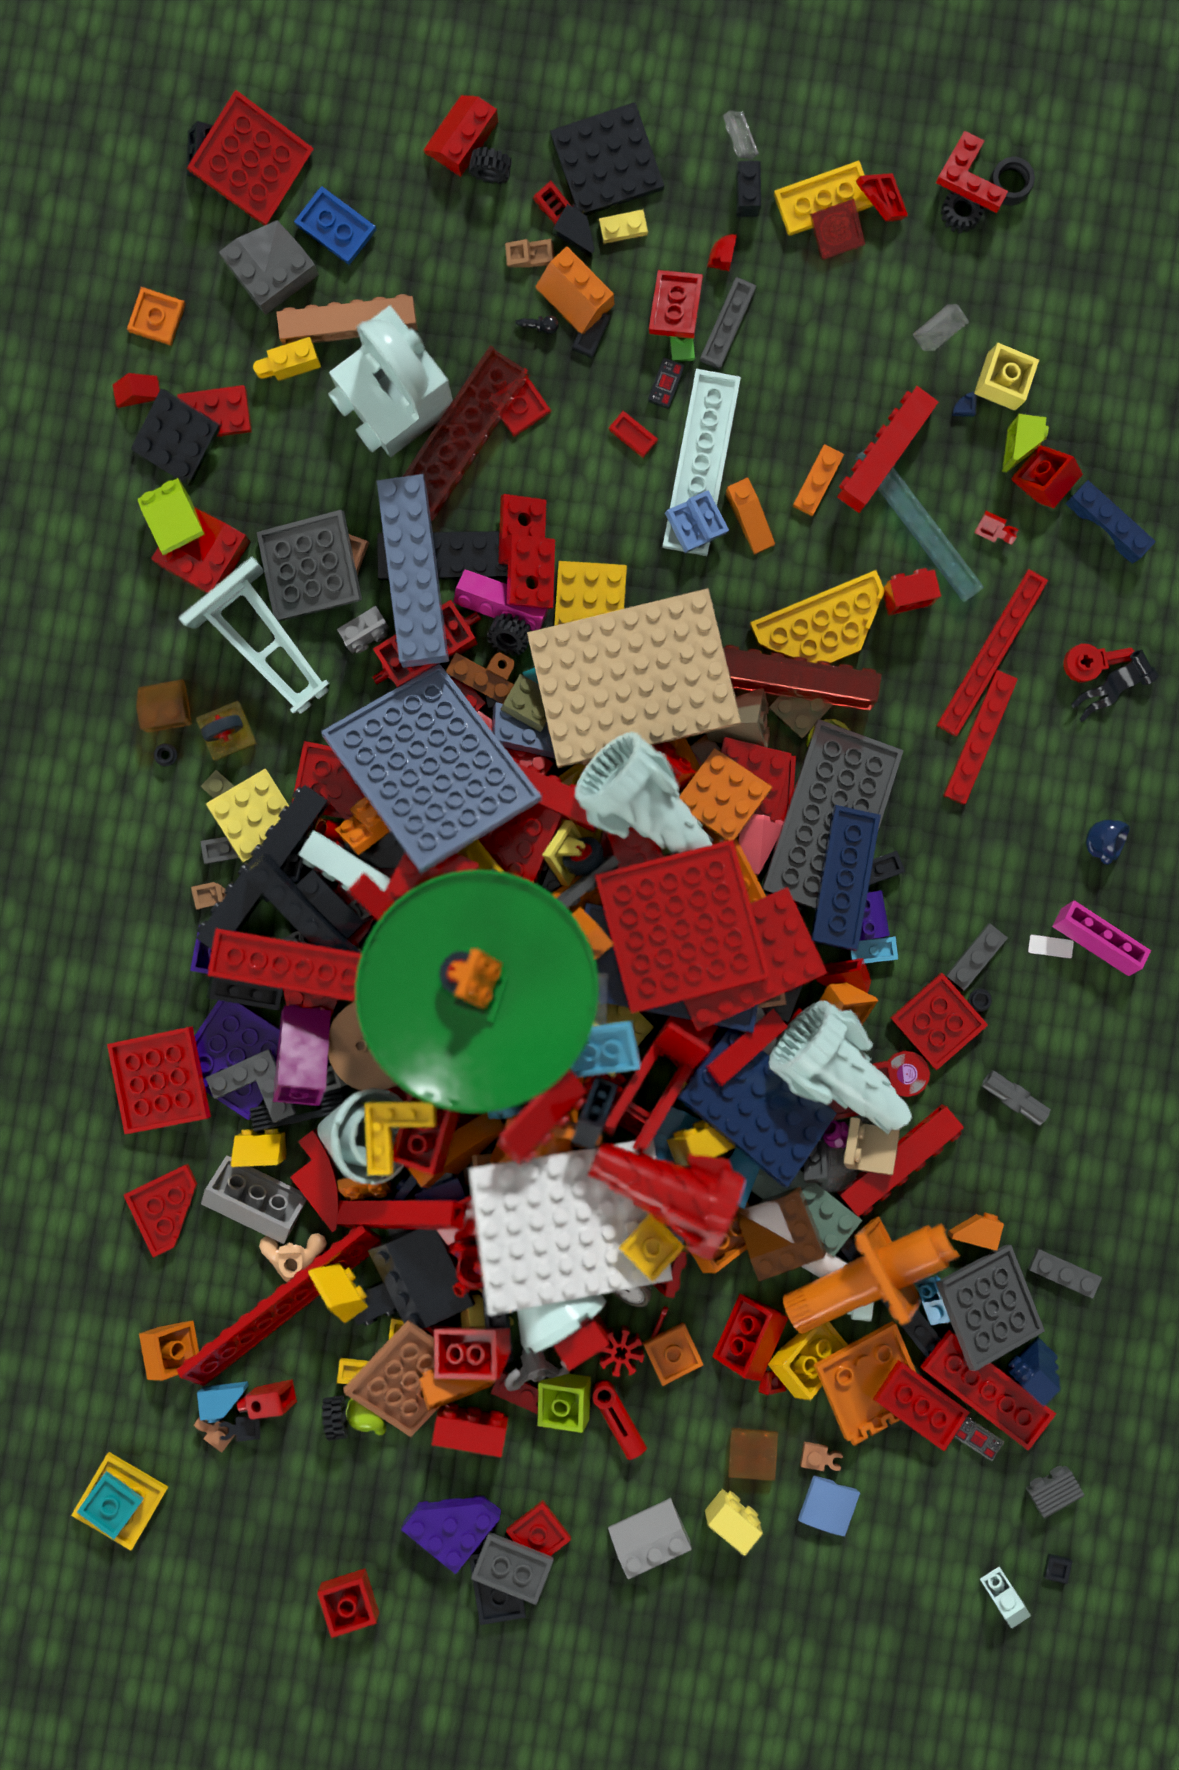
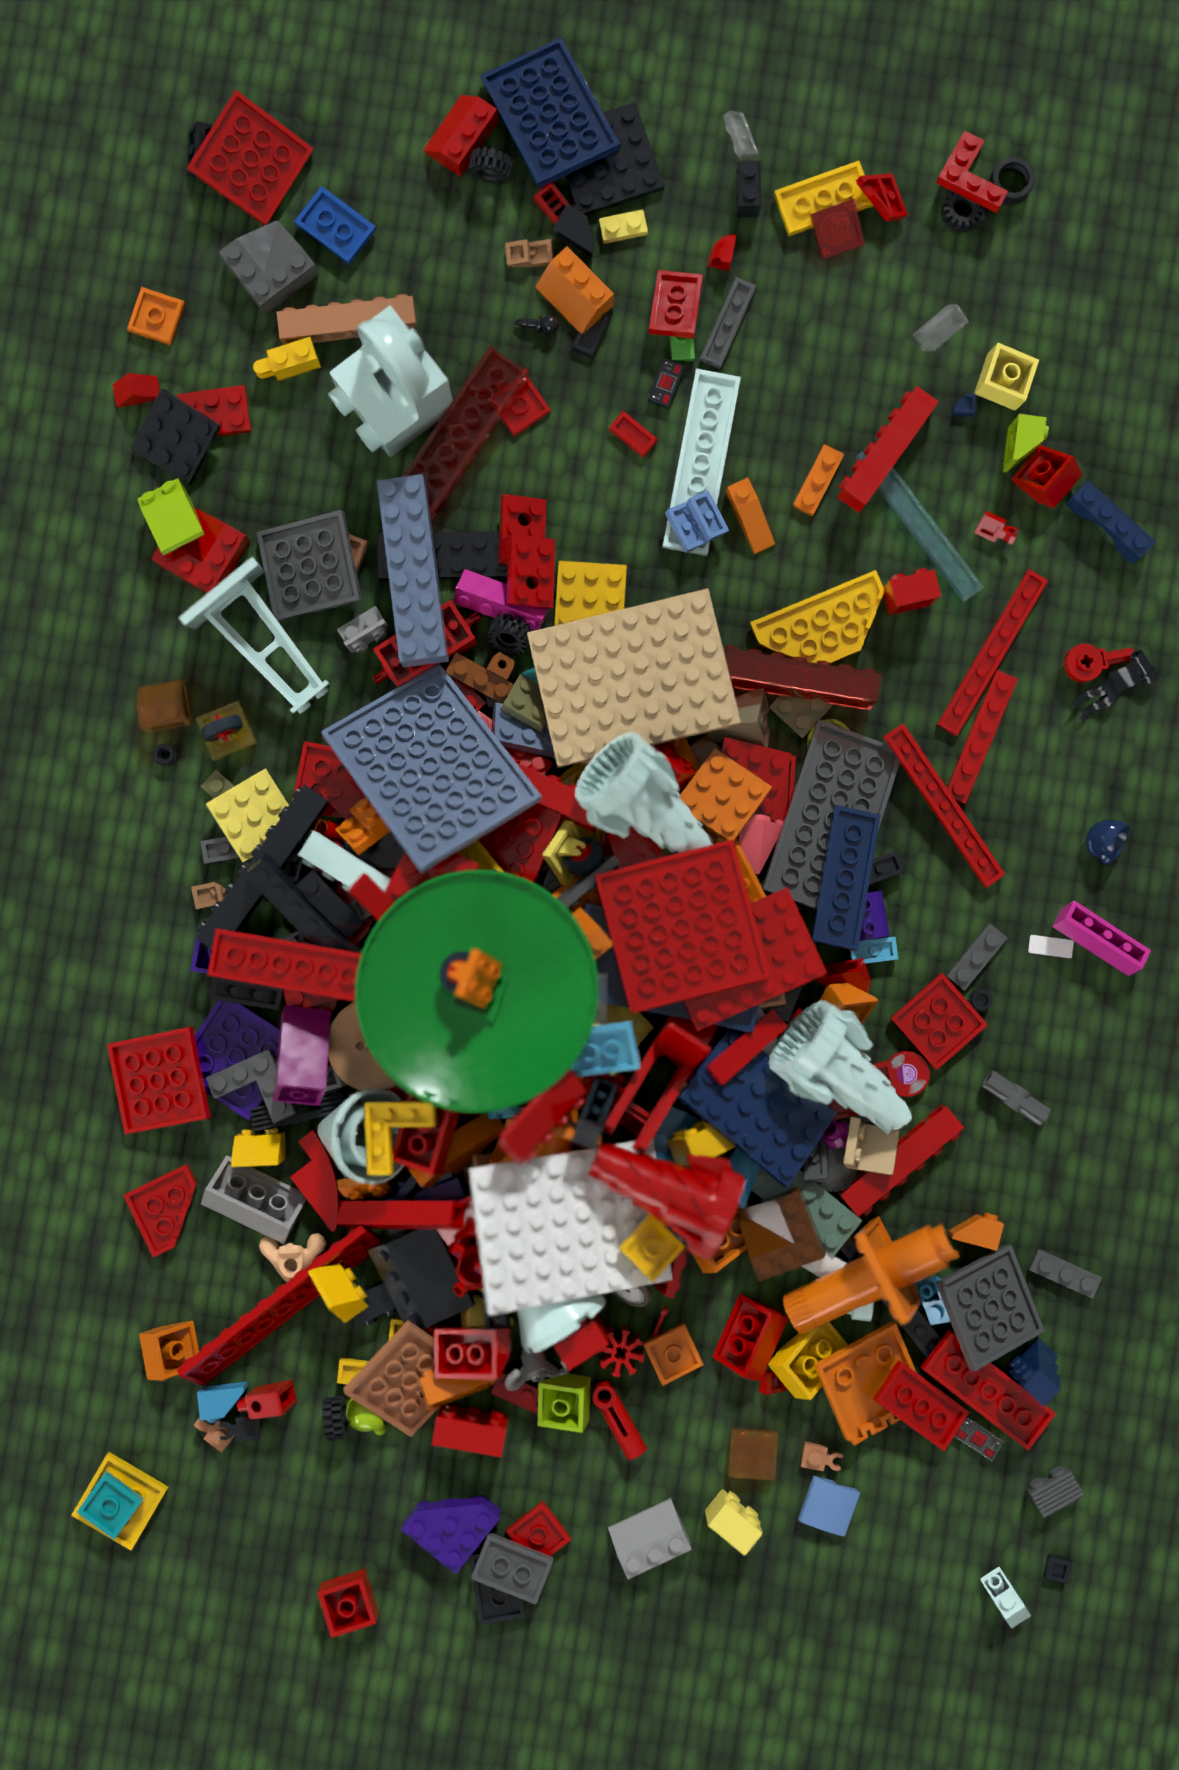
(550, 112): none -> dark blue plate
(944, 805): none -> red plate

